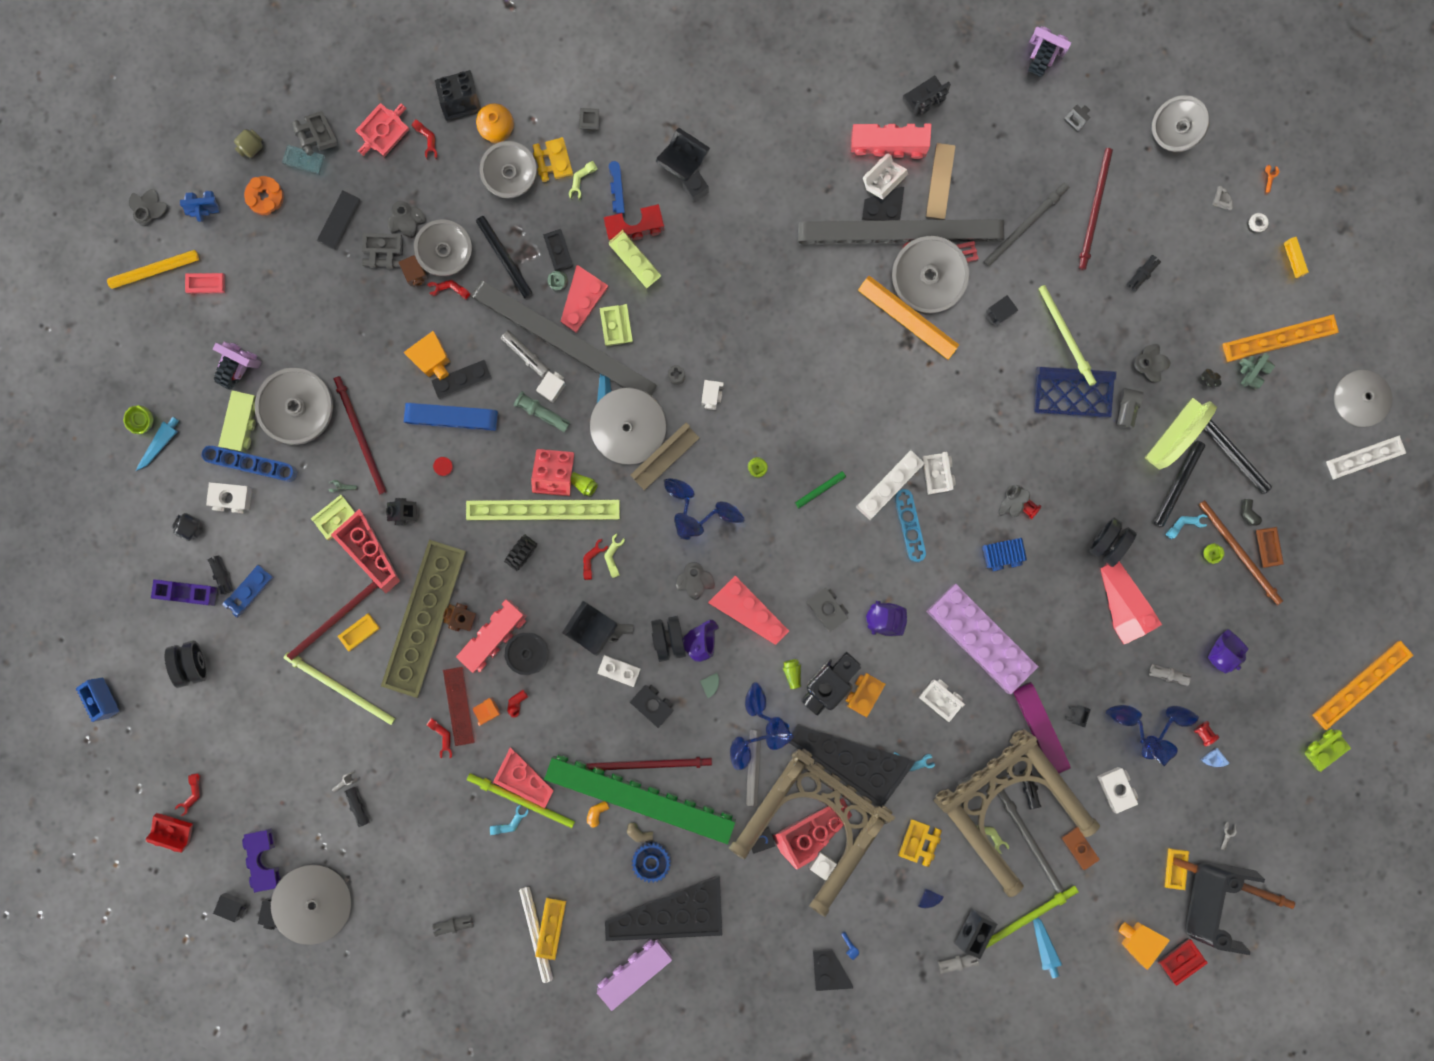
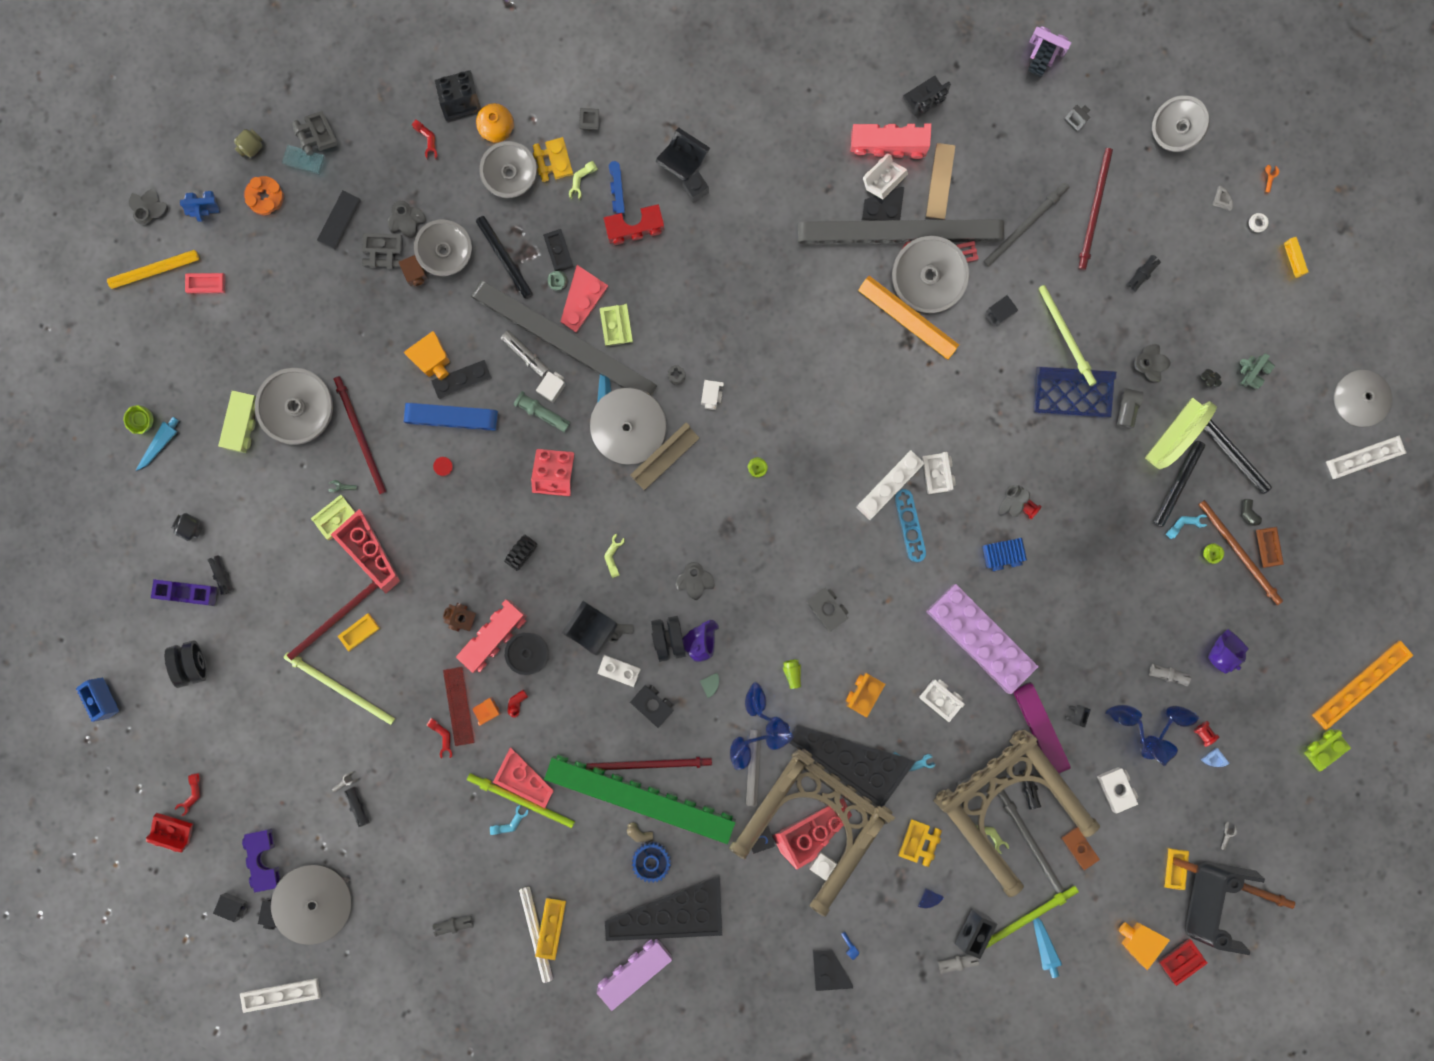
(217, 497): white brick -> none
(233, 364): plate -> none
(240, 463): blue beam -> none
(248, 590): blue plate -> none
(280, 995): none -> white tile
(382, 129): coral plate -> none
(401, 511): black brick -> none
(423, 618): olive plate -> none
(449, 284): red arm -> none
(543, 510): yellowish green plate -> none
(584, 484): lime cone -> none
(587, 571): red arm -> none
(594, 813): light orange arm -> none
(634, 259): yellowish green brick -> none
(687, 525): clear blue plant -> none
(748, 610): coral wedge -> none
(819, 490): green bar -> none
(837, 677): black piece -> none
(887, 619): dark purple helmet -> none
(1113, 542): black wheel -> none
(1128, 606): coral wedge -> none
(1280, 338): light orange tile -> none

